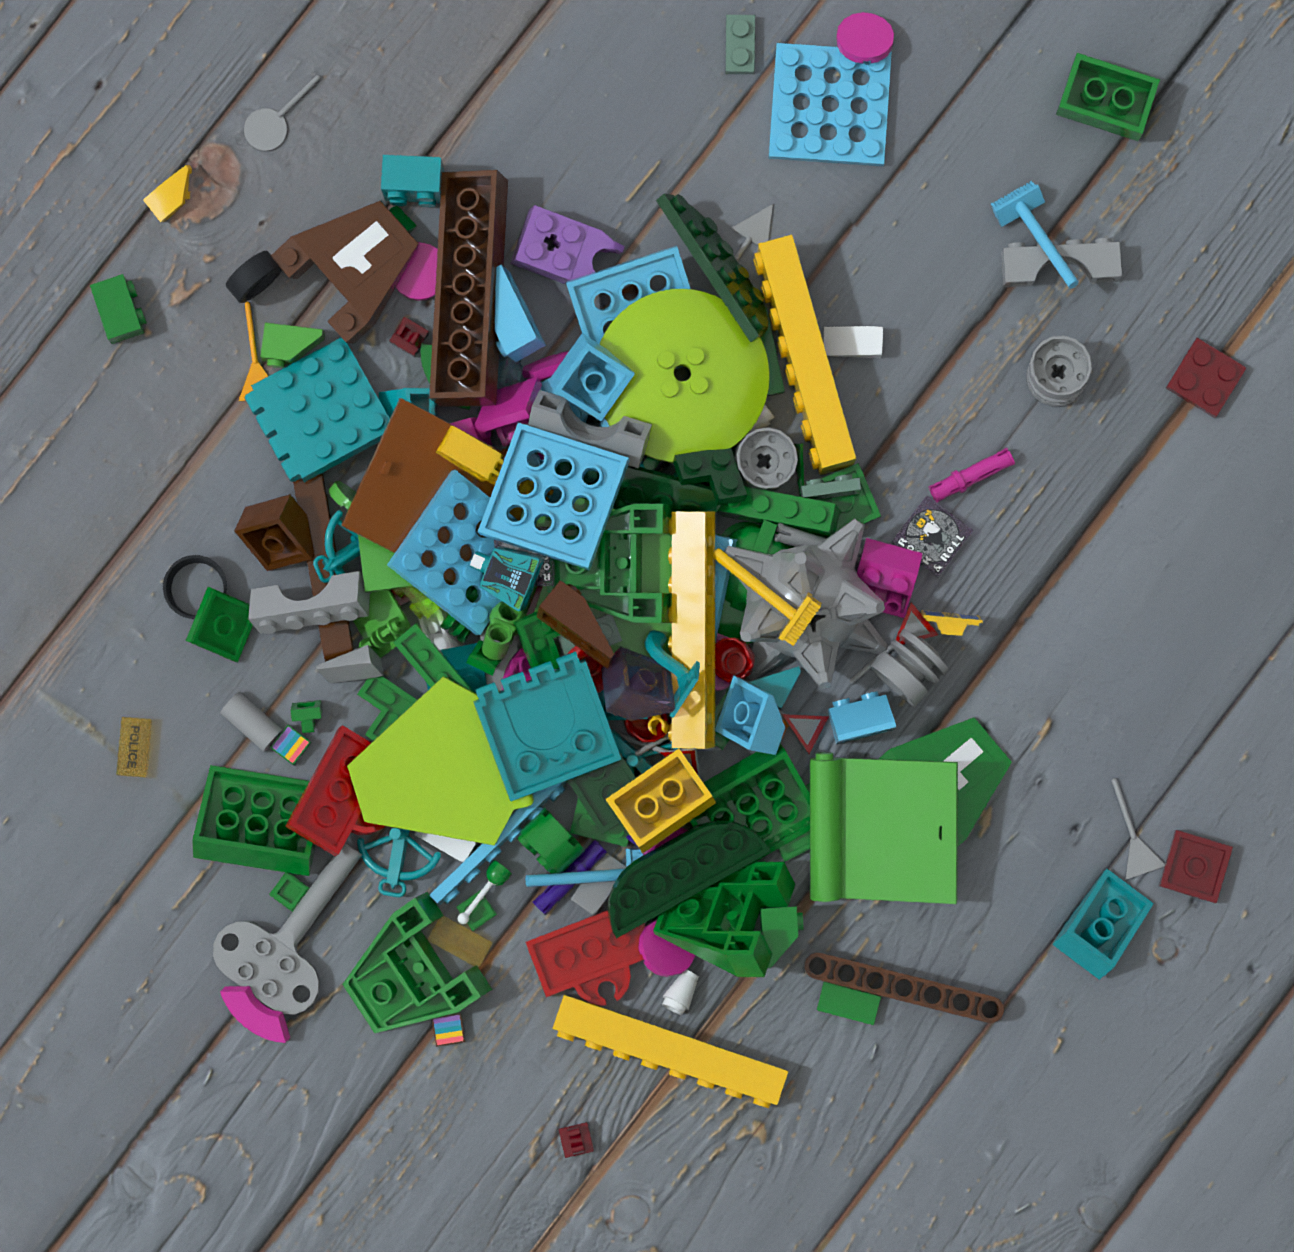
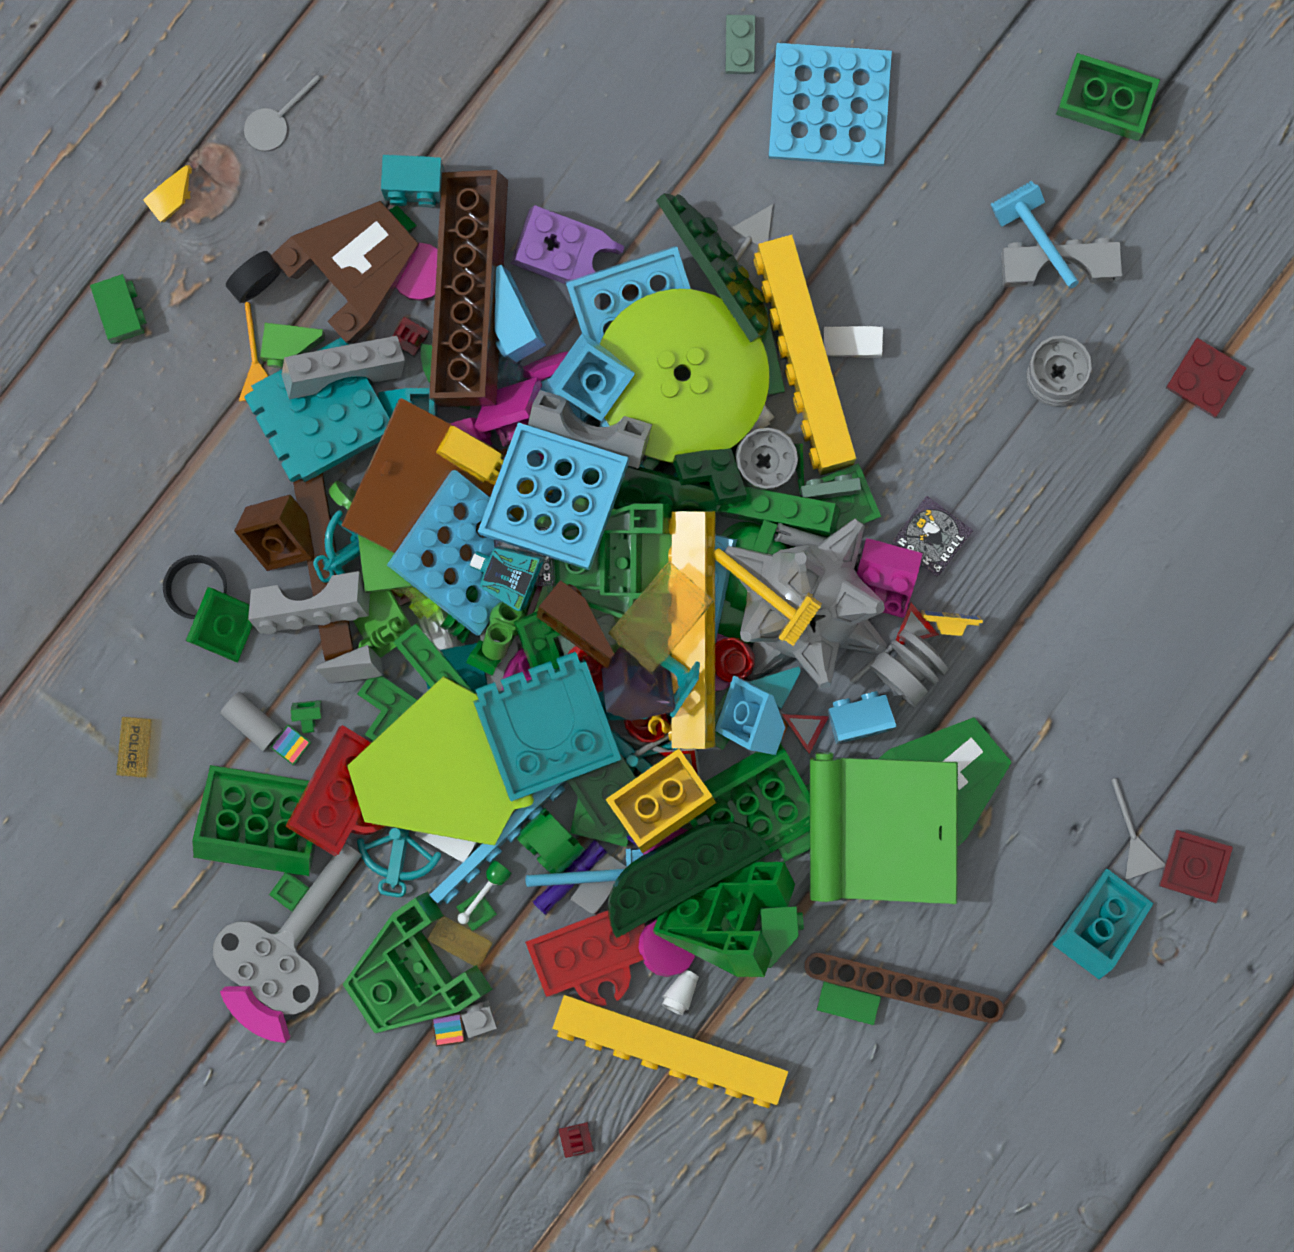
(312, 371): none -> light grey arch
(478, 1019): none -> light grey brick
(661, 617): none -> clear yellow piece
(865, 37): dark pink tile -> none
(967, 477): dark pink pin -> none

